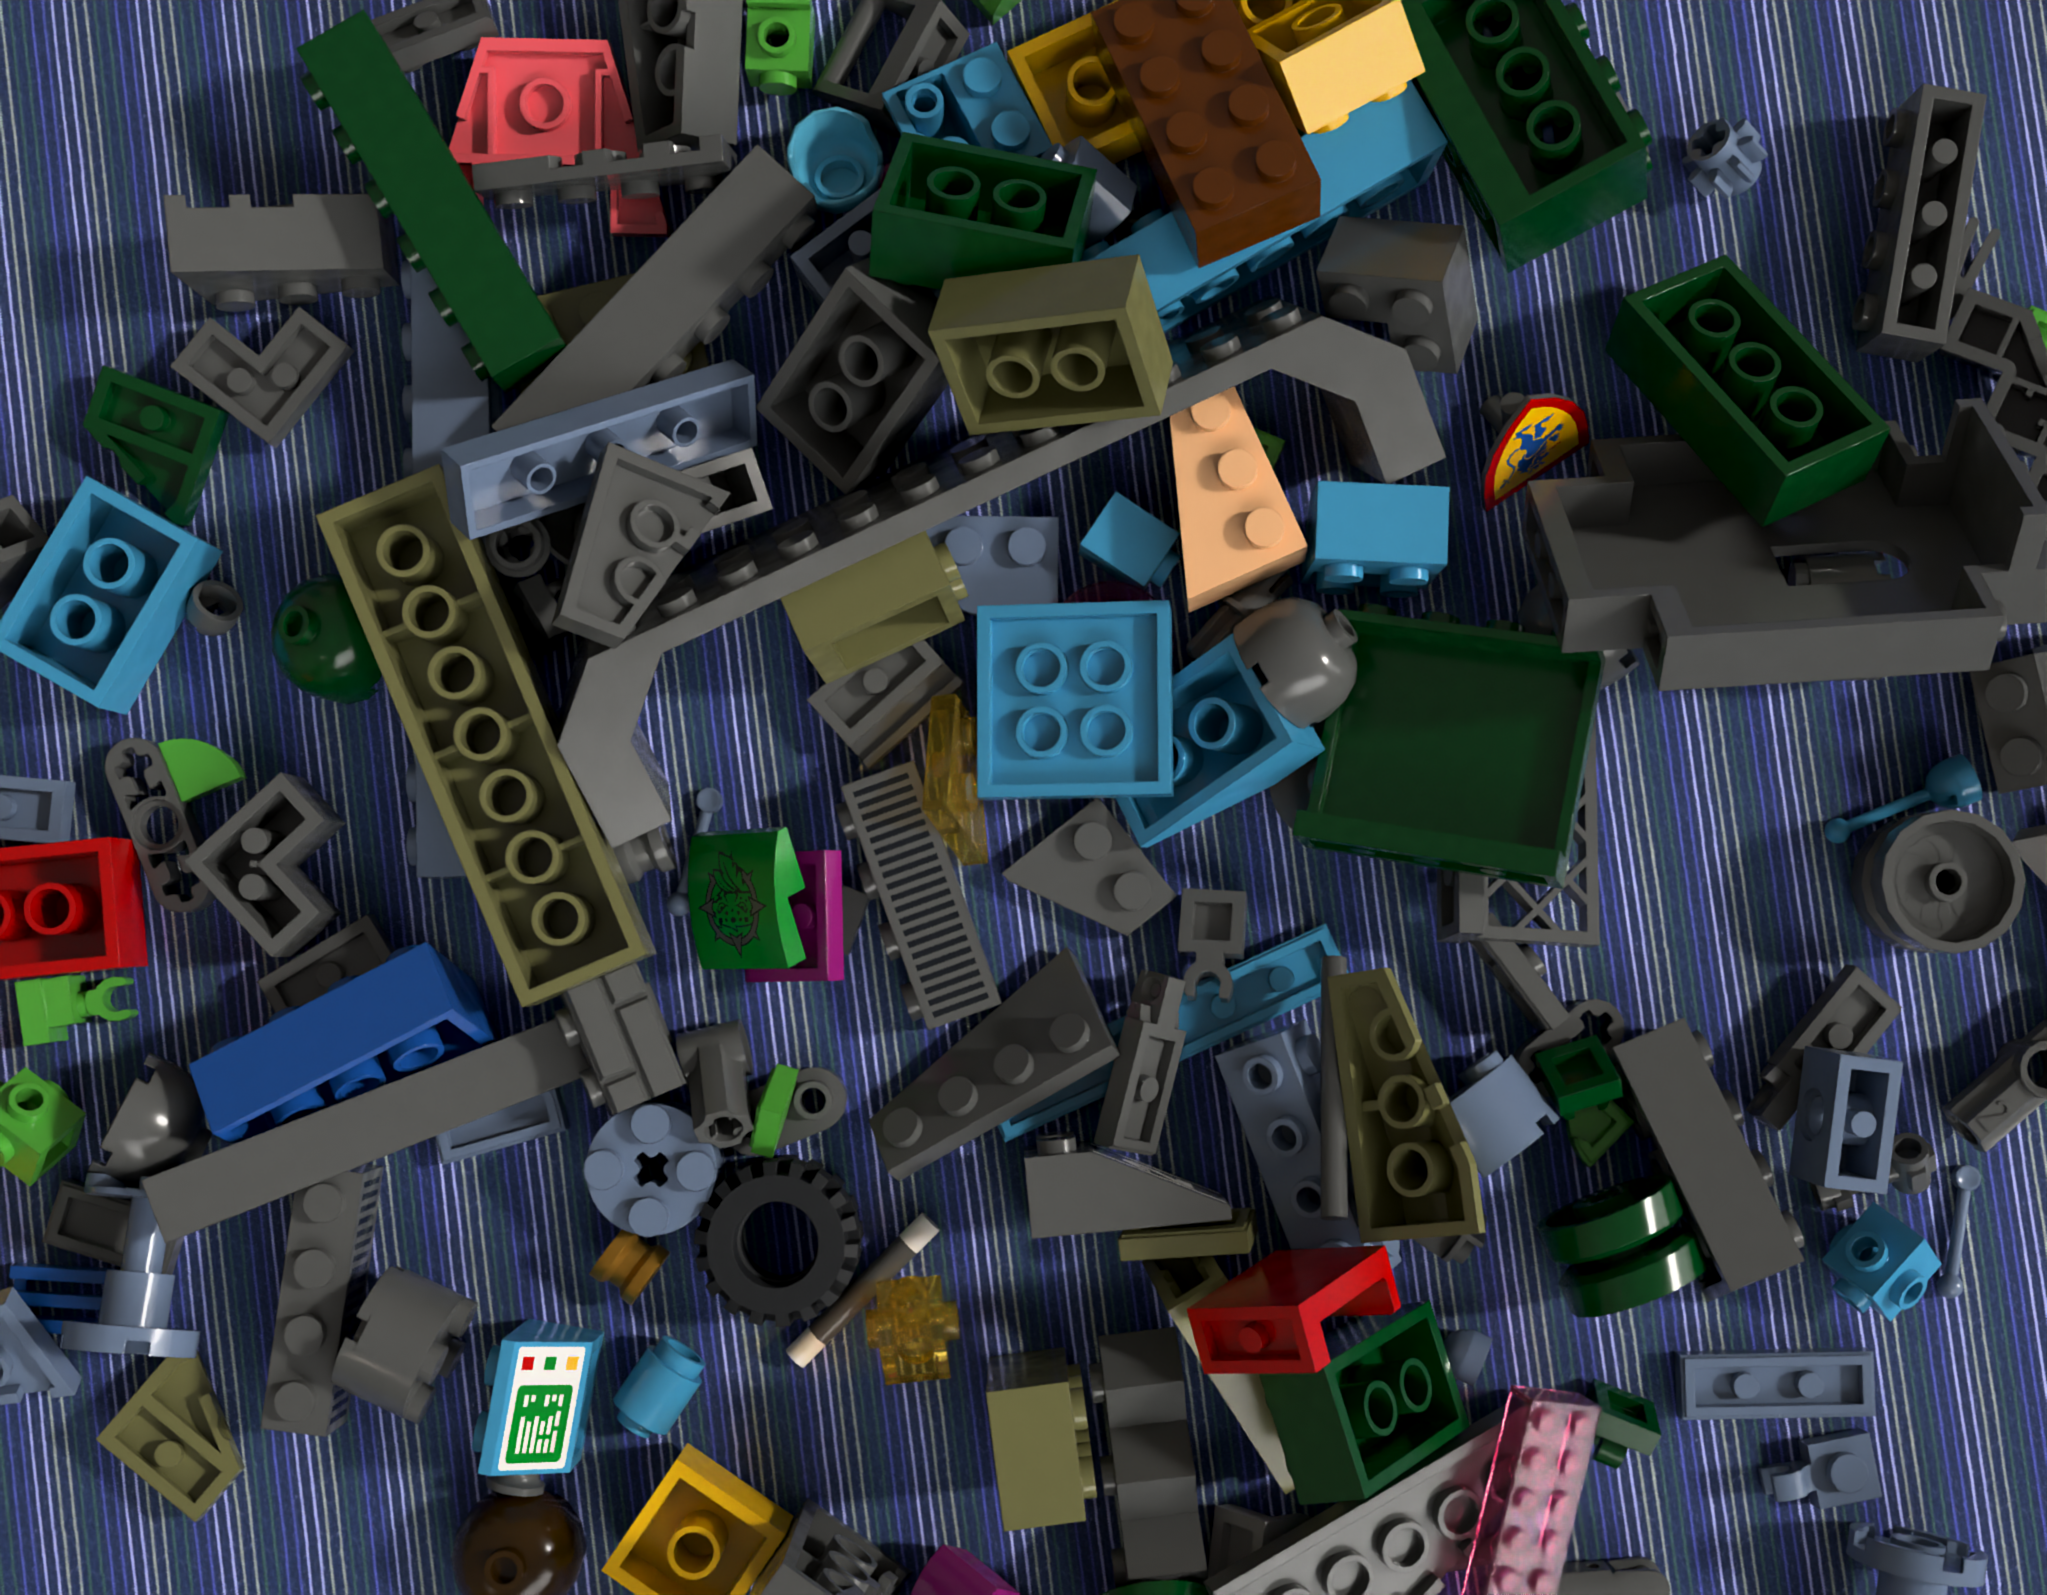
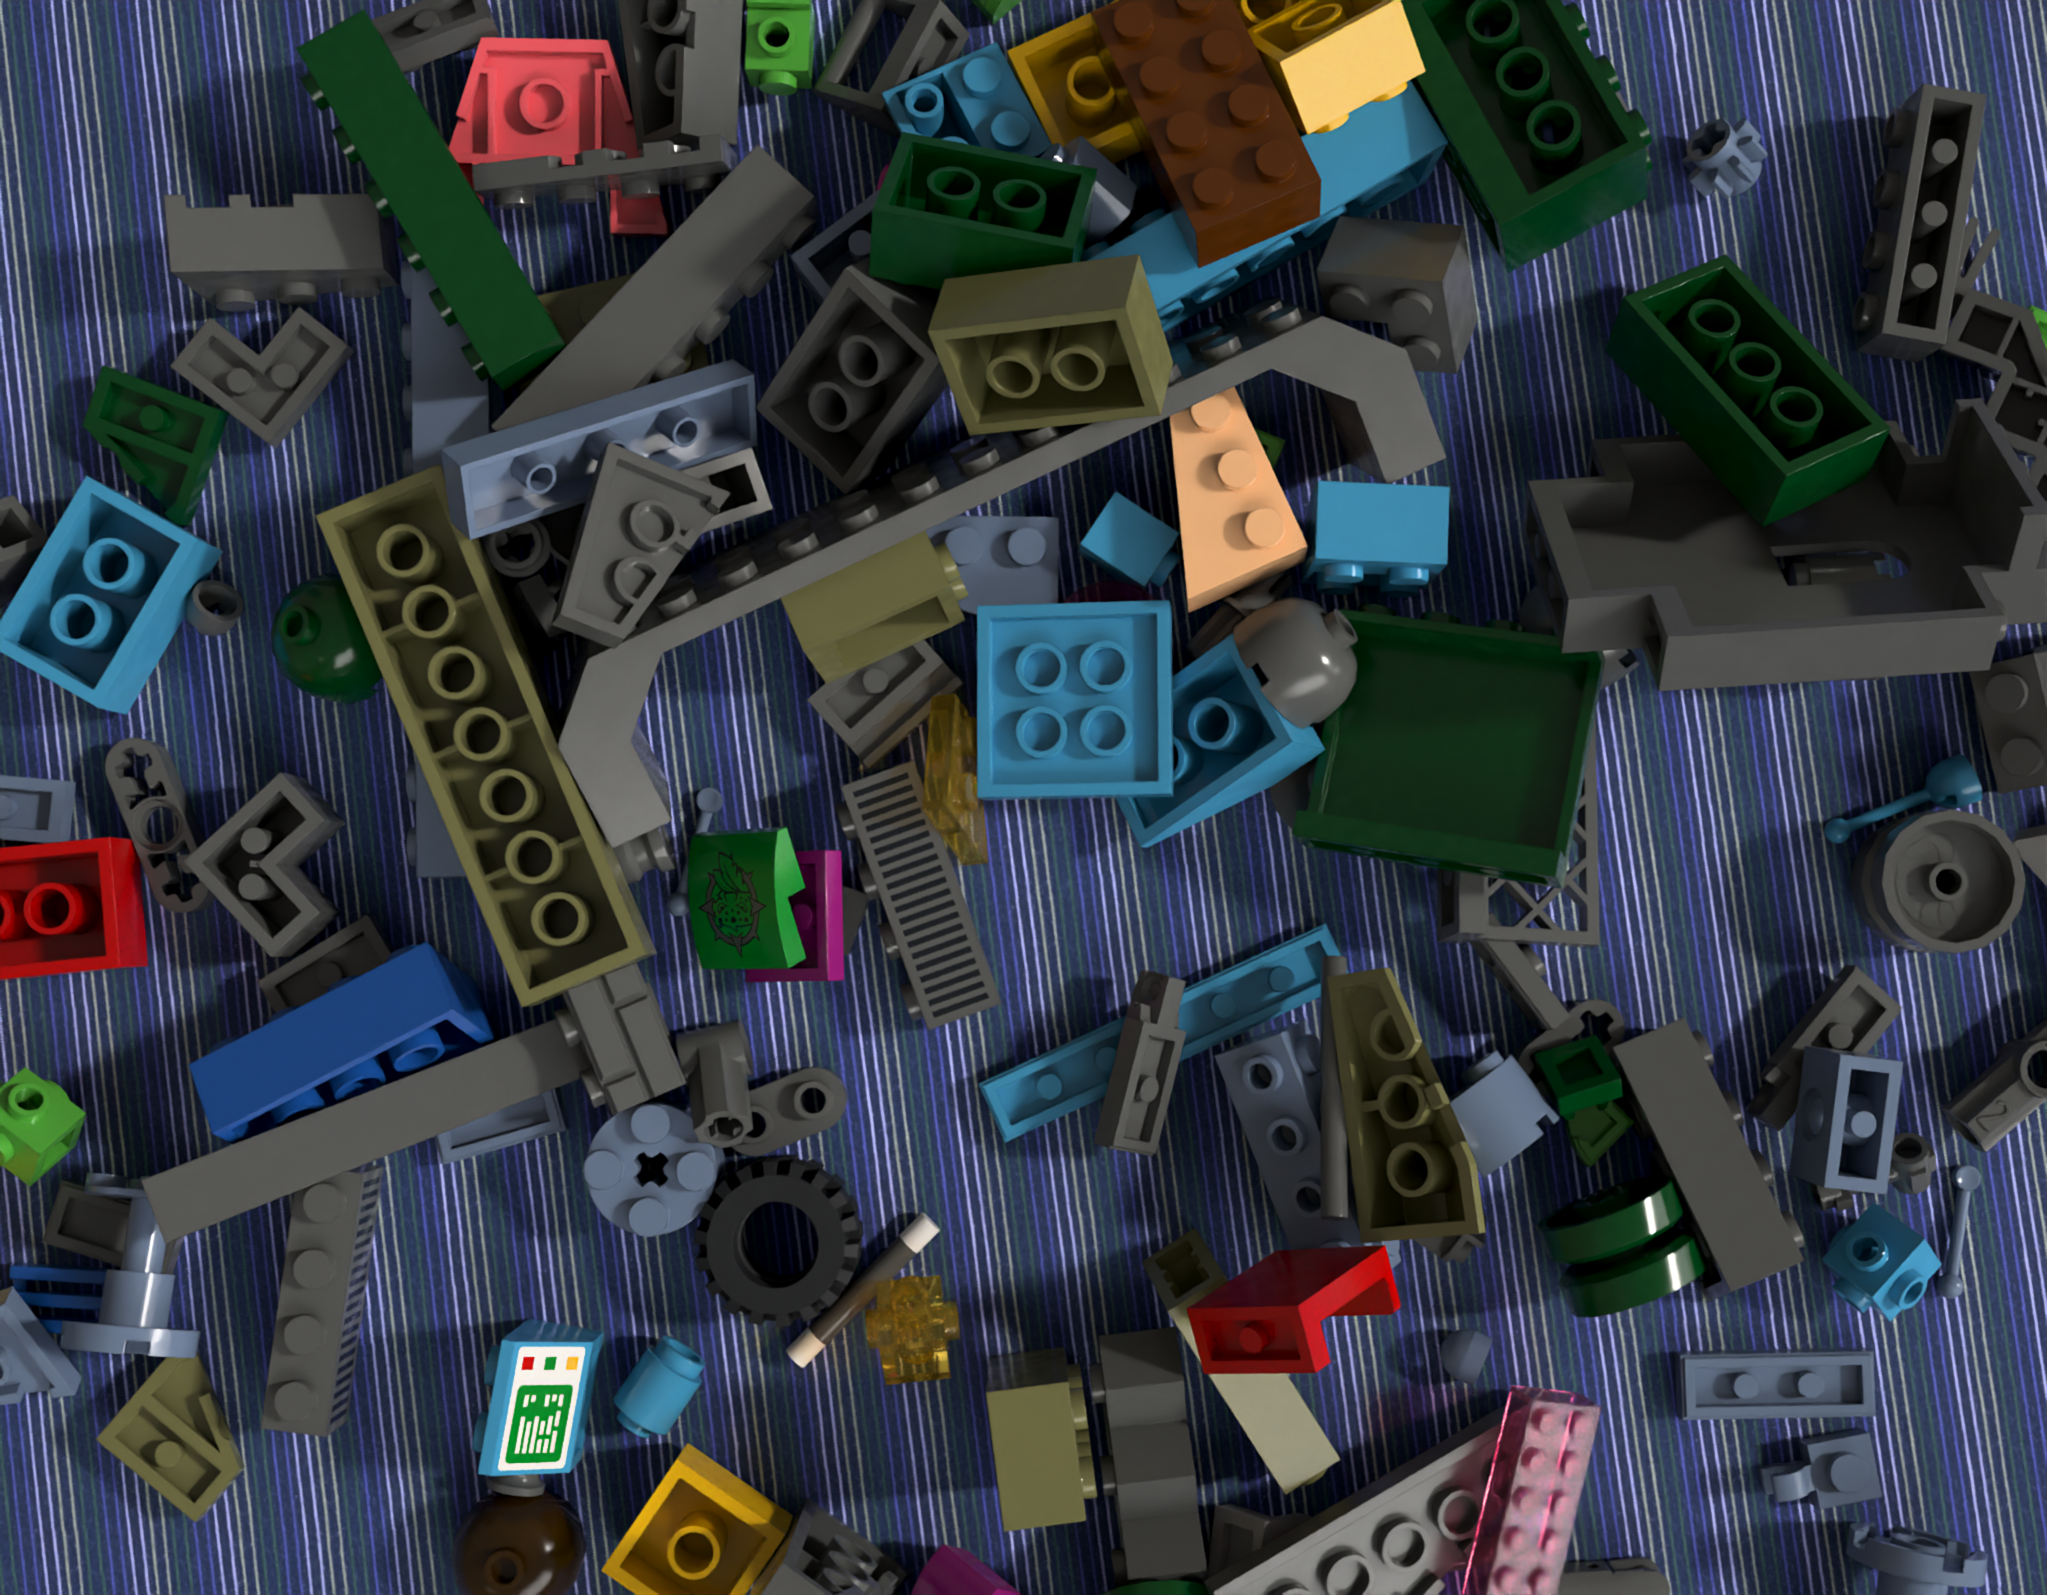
(54, 1003): bright green piece -> none
(155, 1126): dark grey cylinder -> none
(199, 768): bright green tile -> none
(404, 1343): dark grey brick -> none
(629, 1264): pearl gold wheel -> none
(773, 1110): bright green tile -> none
(836, 158): medium azure hair -> none
(1008, 1062): dark grey wing -> none
(1094, 871): dark grey wing -> none
(1098, 1190): dark grey slope -> none
(1191, 1239): olive tile -> none
(1211, 930): dark grey plate -> none
(1370, 1409): dark green brick -> none
(1531, 440): shield -> none
(1623, 1424): dark green tile -> none

